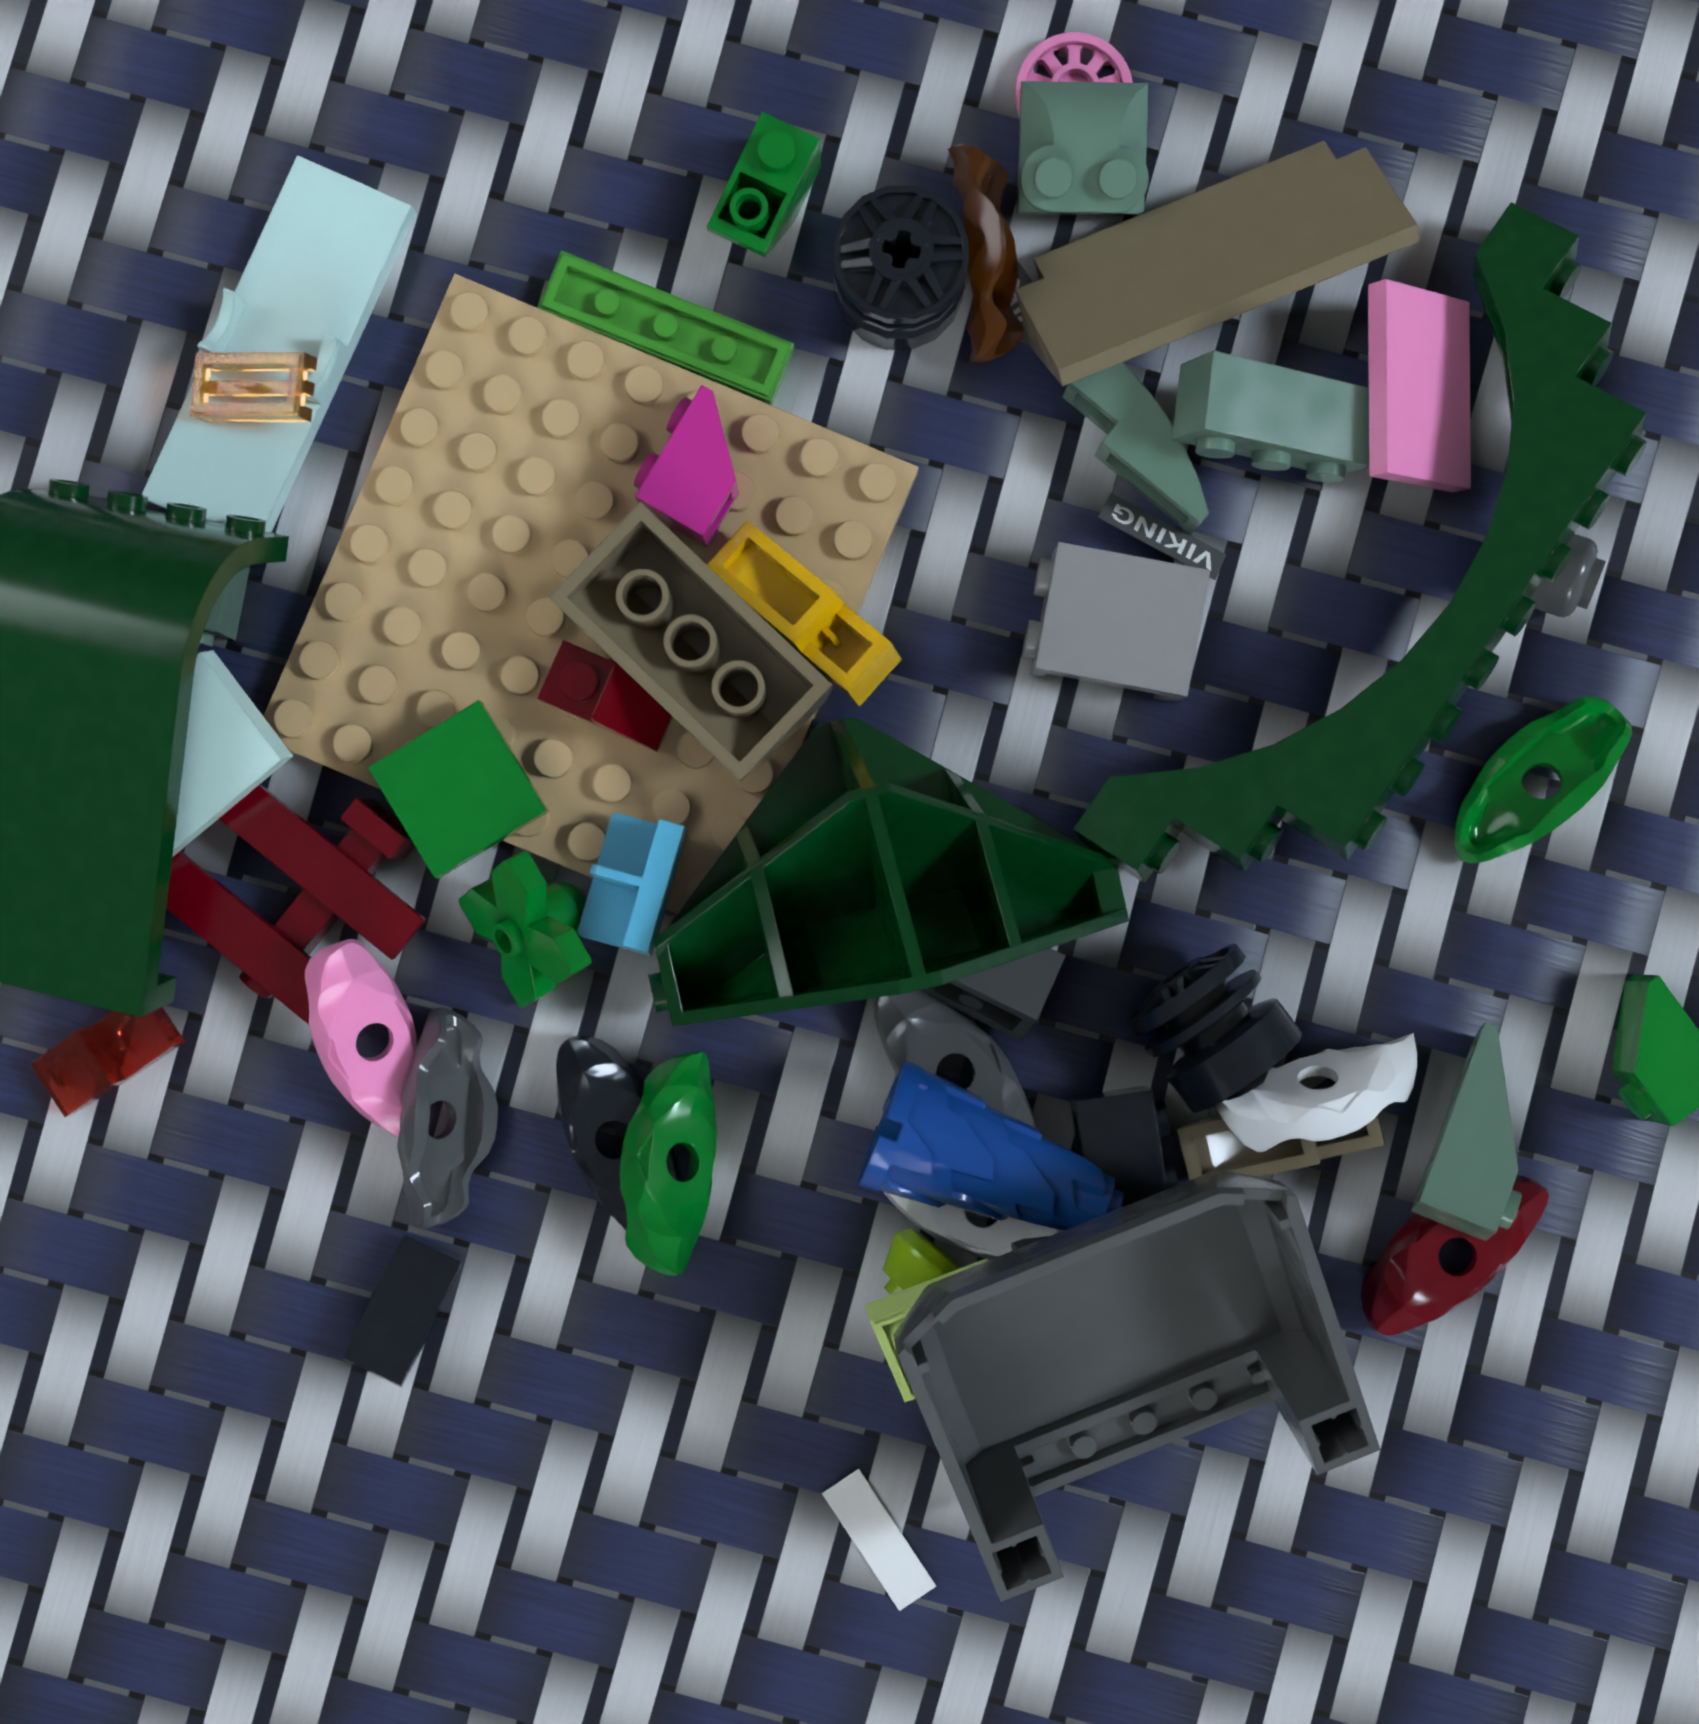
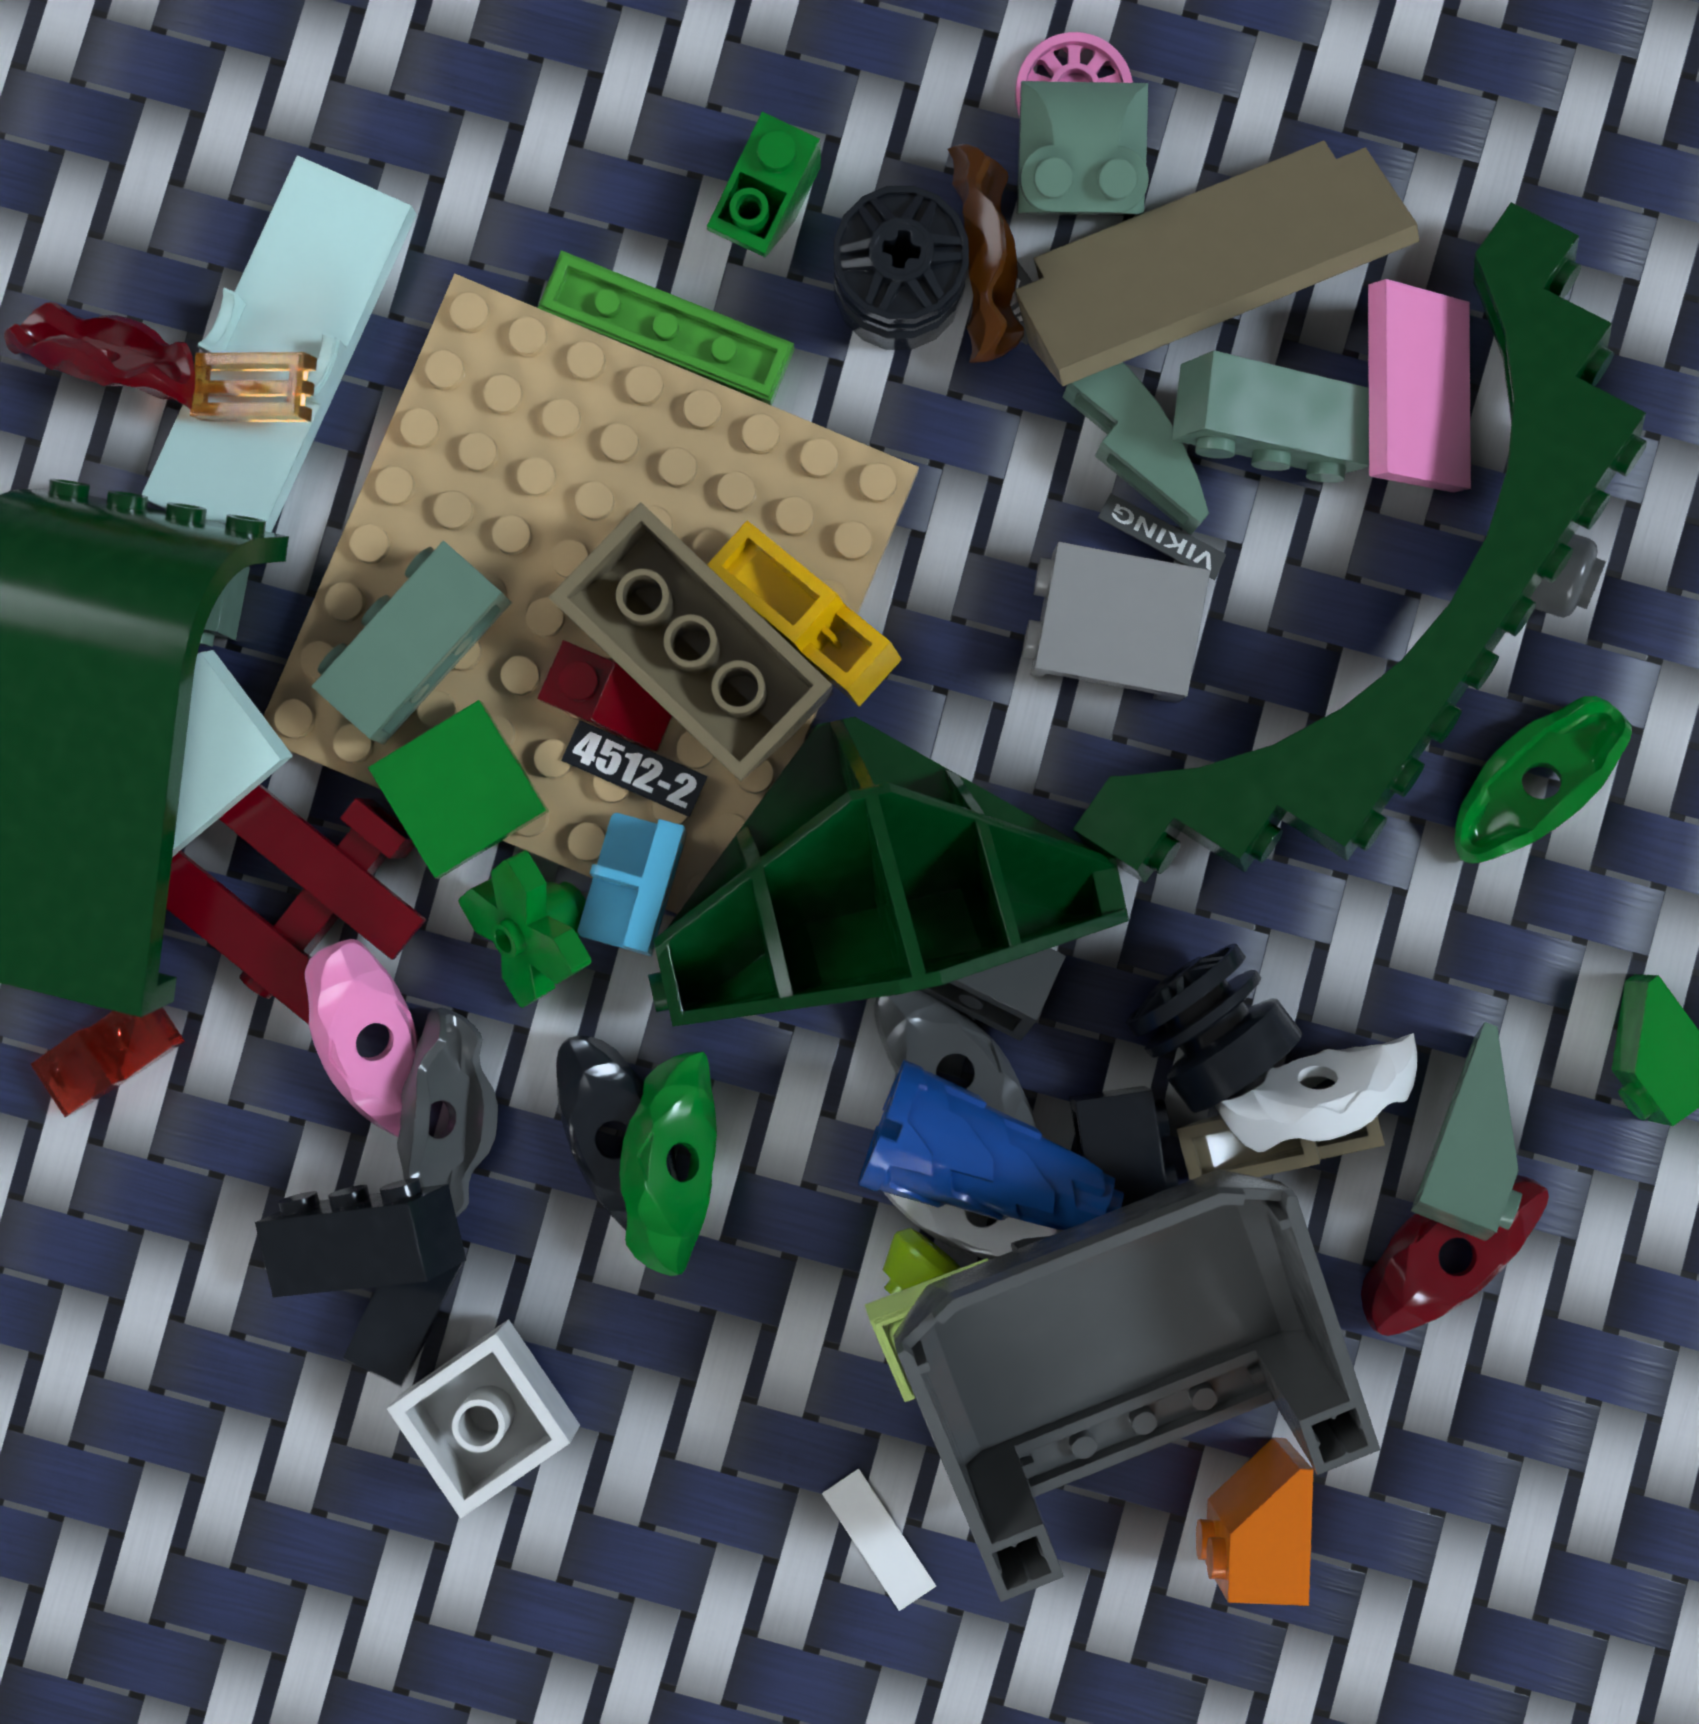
(106, 352): none -> dark red piece
(360, 1238): none -> black brick
(410, 642): none -> sand green brick
(484, 1418): none -> white brick
(634, 768): none -> black sticker
(693, 476): dark pink slope -> none
(1261, 1529): none -> orange slope

